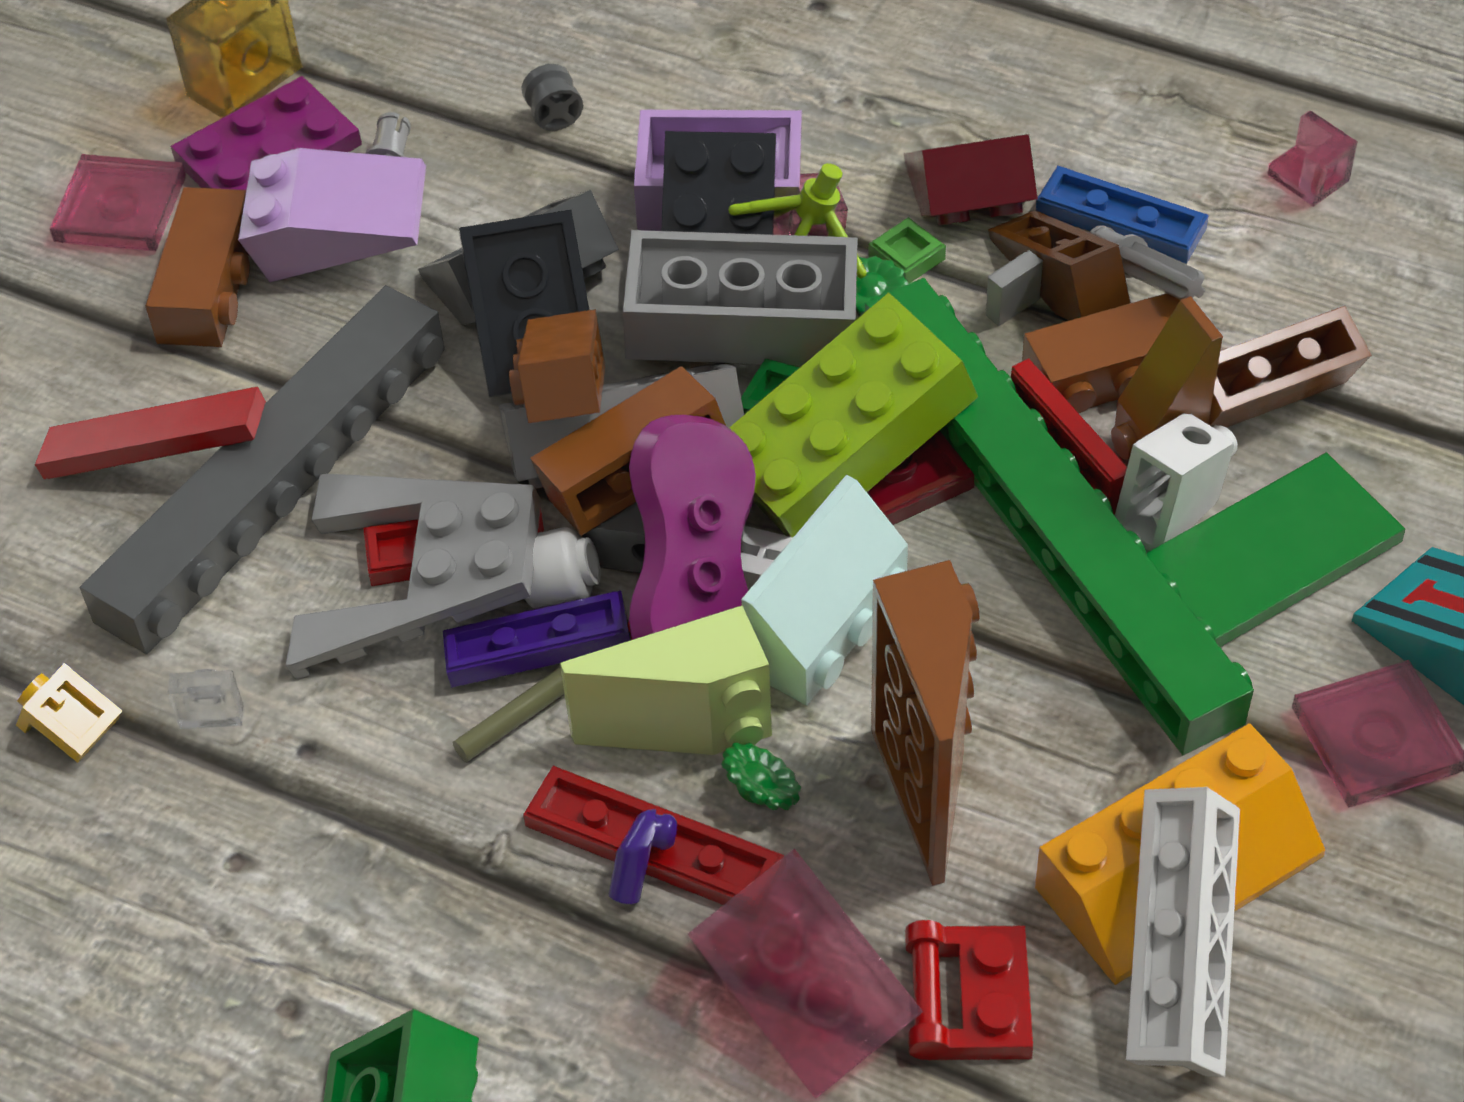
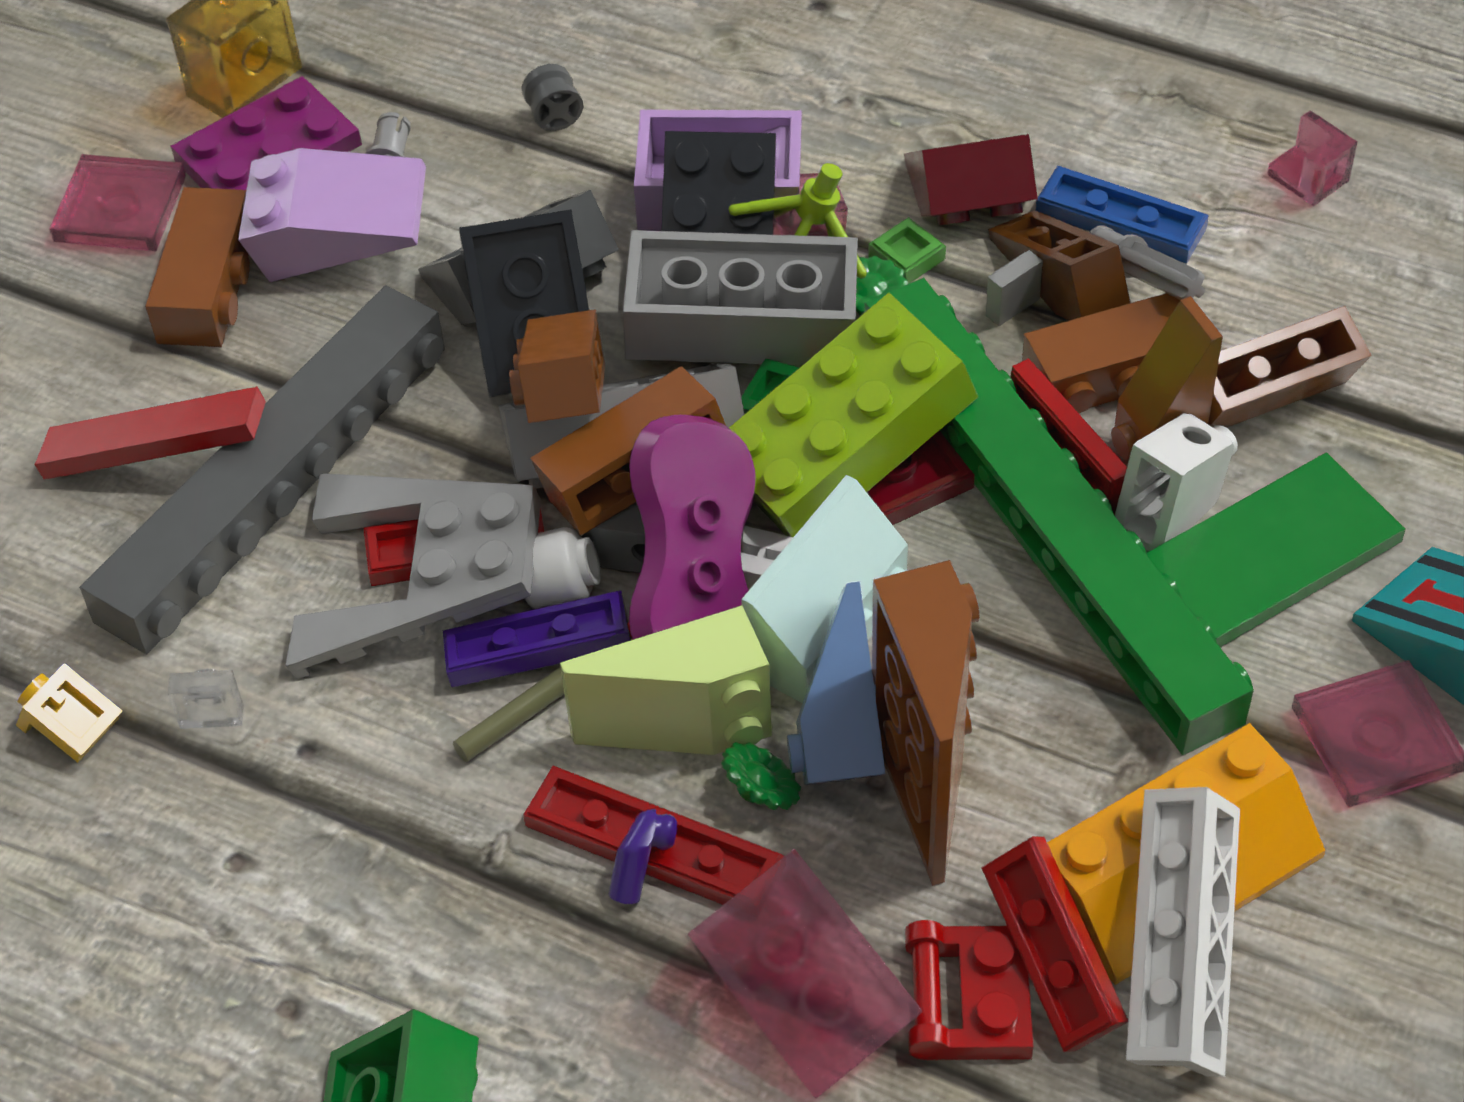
(839, 712): none -> medium blue slope
(1054, 944): none -> red tile

